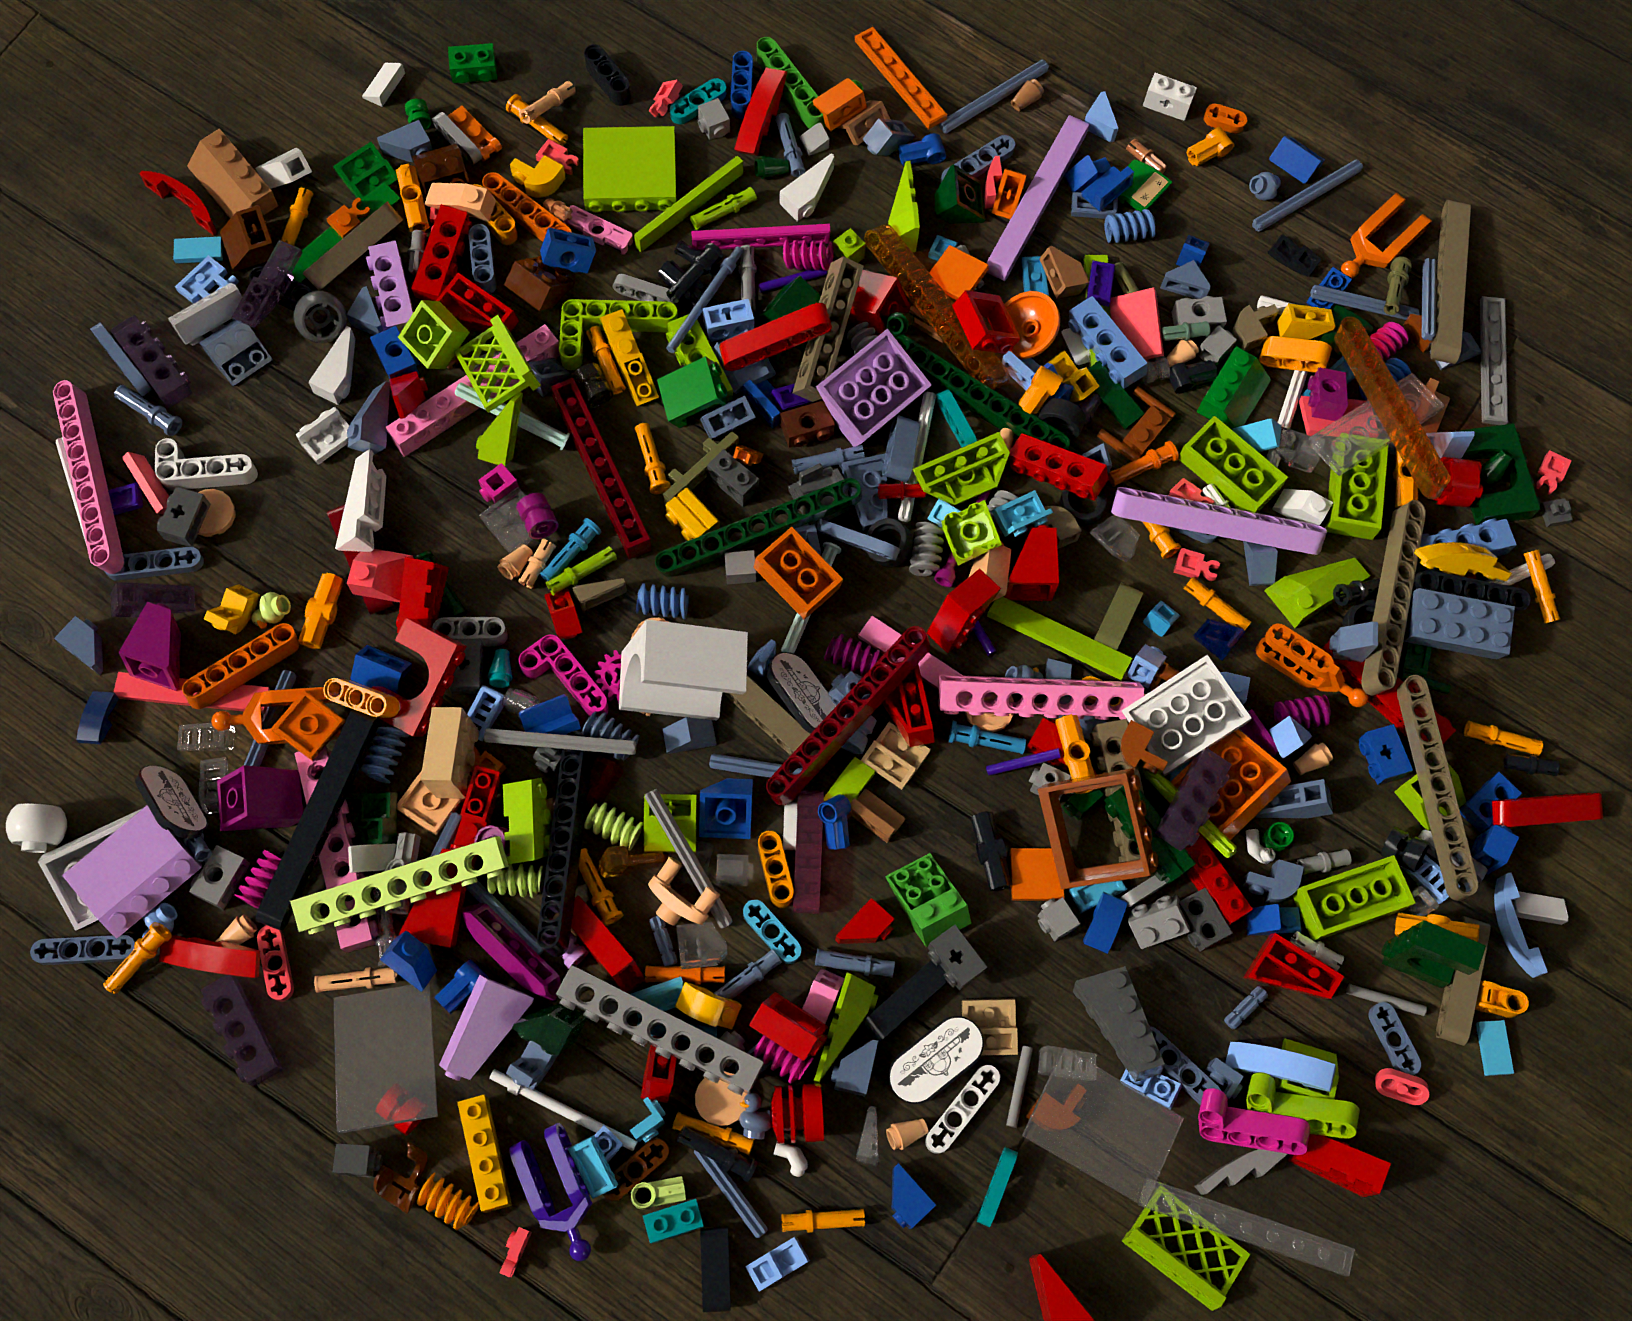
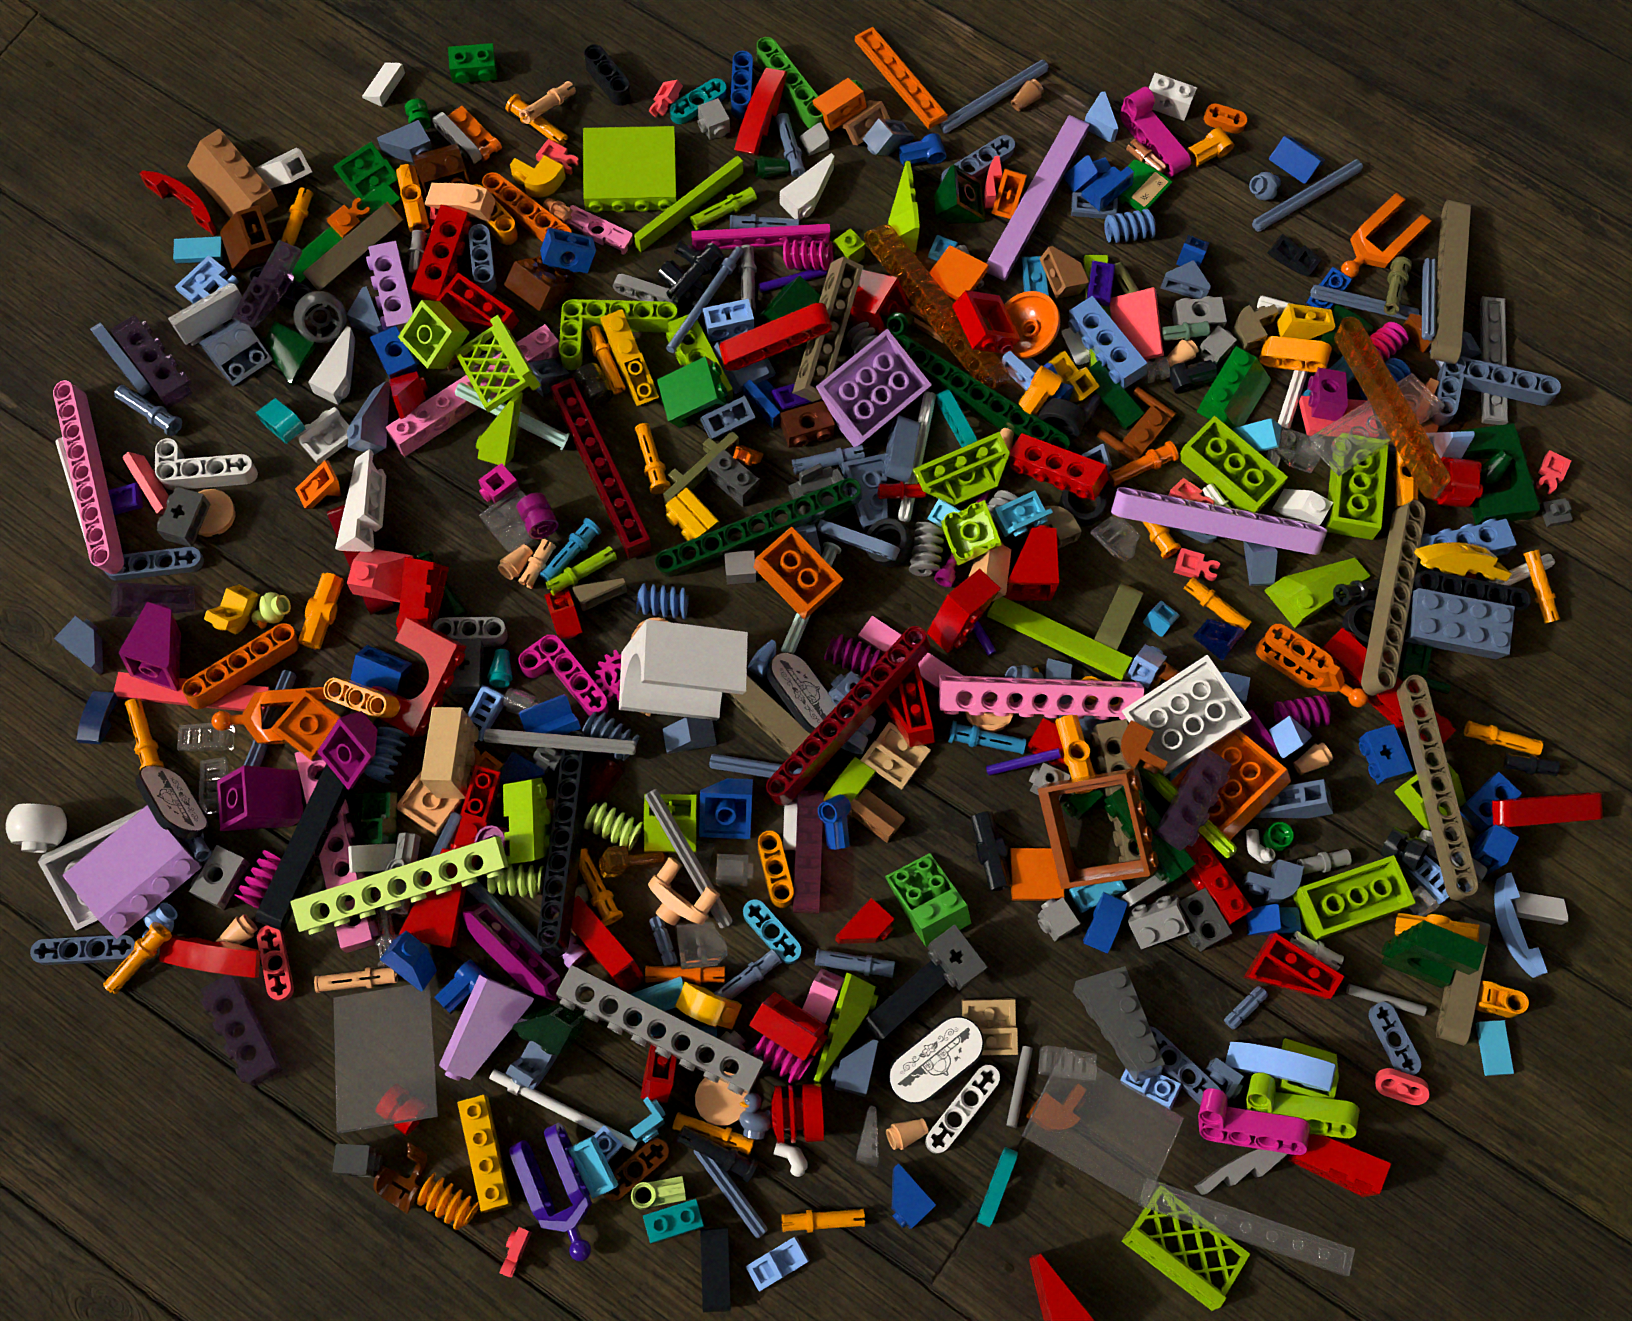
(145, 745): none -> light orange pin
(280, 420): none -> teal beam
(288, 350): none -> dark green slope
(318, 485): none -> orange slope
(350, 747): none -> magenta slope
(519, 769): none -> slope
(738, 222): none -> sand blue pin
(1151, 132): none -> dark pink beam
(1354, 642): sand blue slope -> none
(1487, 383): none -> sand blue beam

